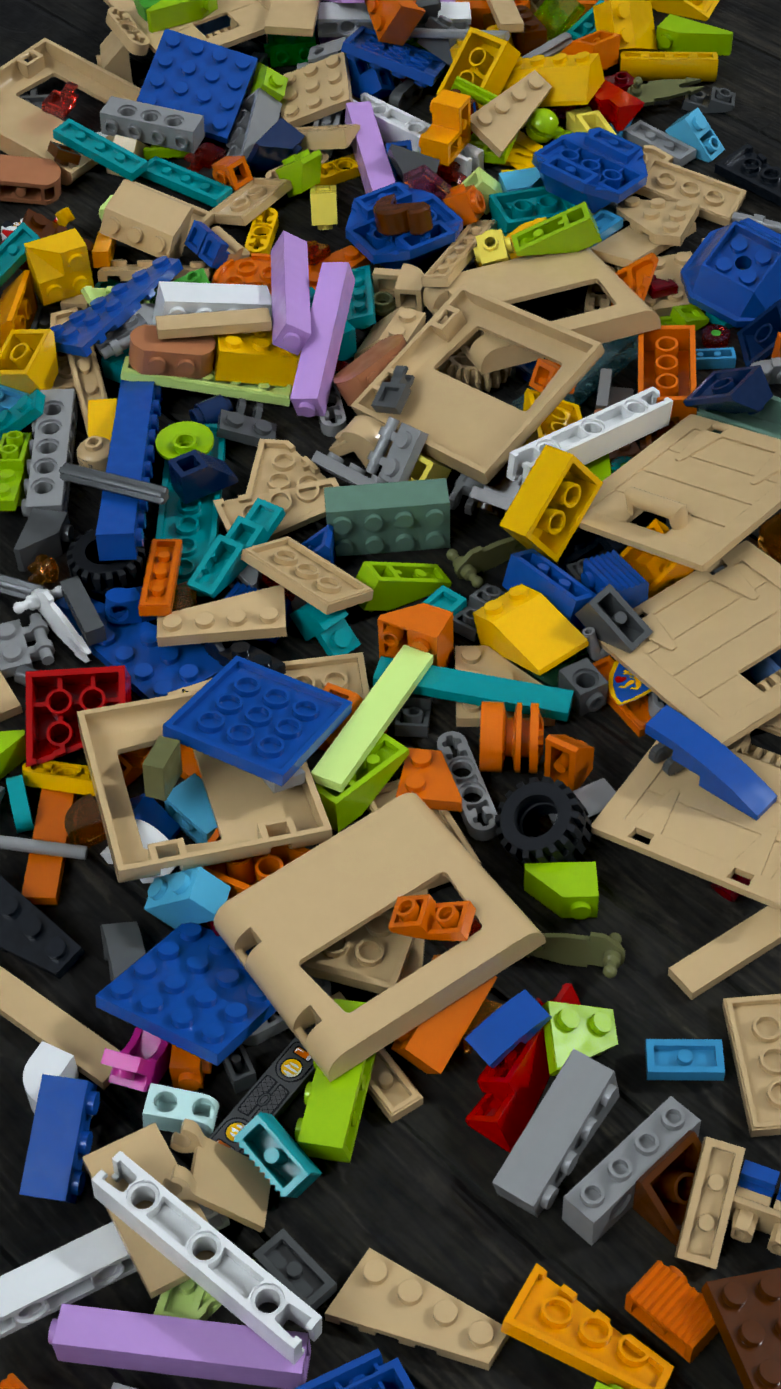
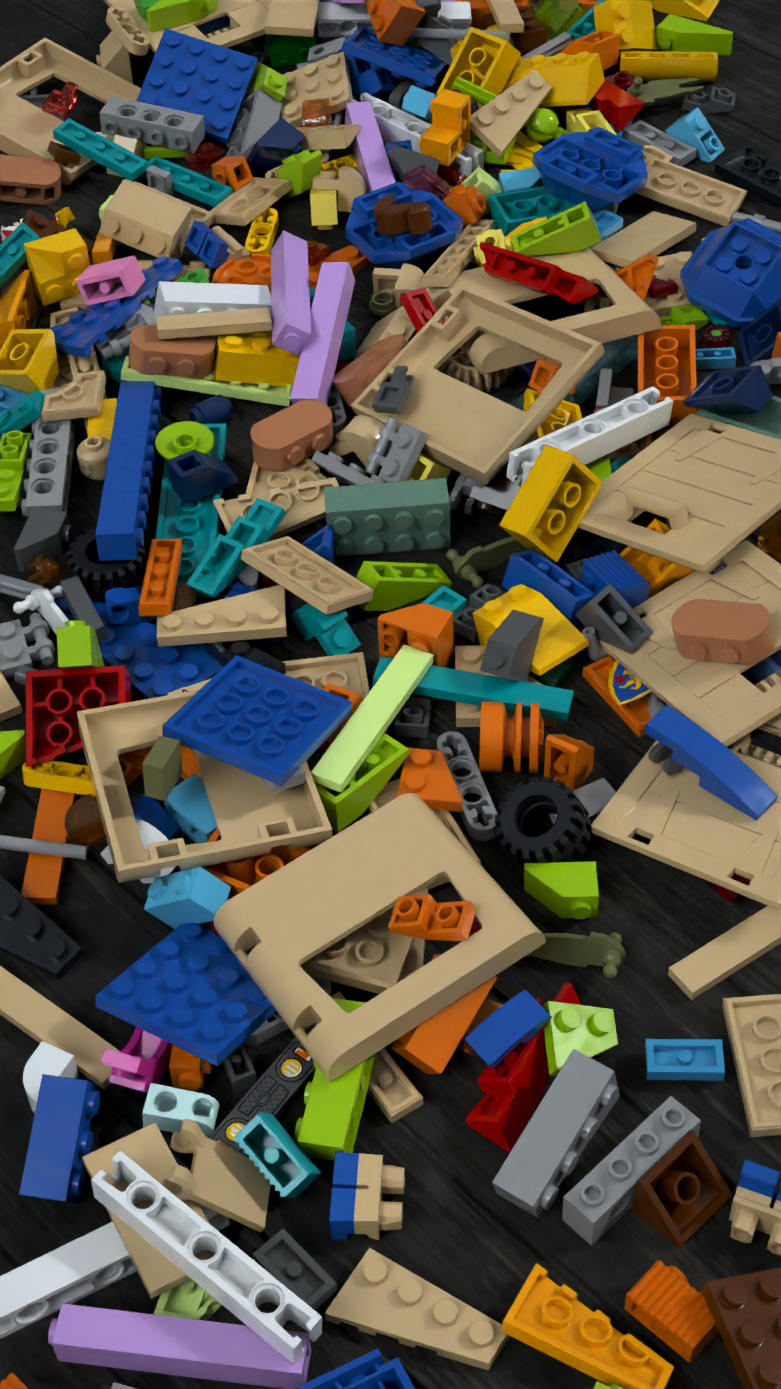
(19, 804): teal beam -> none
(77, 400): none -> tan tile
(78, 646): none -> lime slope
(110, 280): none -> bright pink brick
(114, 483): dark grey axle -> none
(121, 946): dark grey slope -> none
(160, 180): none -> light grey tile
(242, 428): dark grey hinge -> none
(292, 435): none -> nougat brick
(316, 112): none -> clear orange brick
(348, 183): none -> tan brick
(358, 1196): none -> tan hips
(362, 304): teal plate -> none
(418, 103): none -> medium azure brick
(419, 307): none -> red plate
(512, 646): none -> dark grey slope
(535, 274): none -> red wedge
(588, 686): dark grey brick -> none
(660, 219): tan plate -> none
(710, 1203): tan plate -> none
(723, 631): none -> nougat brick

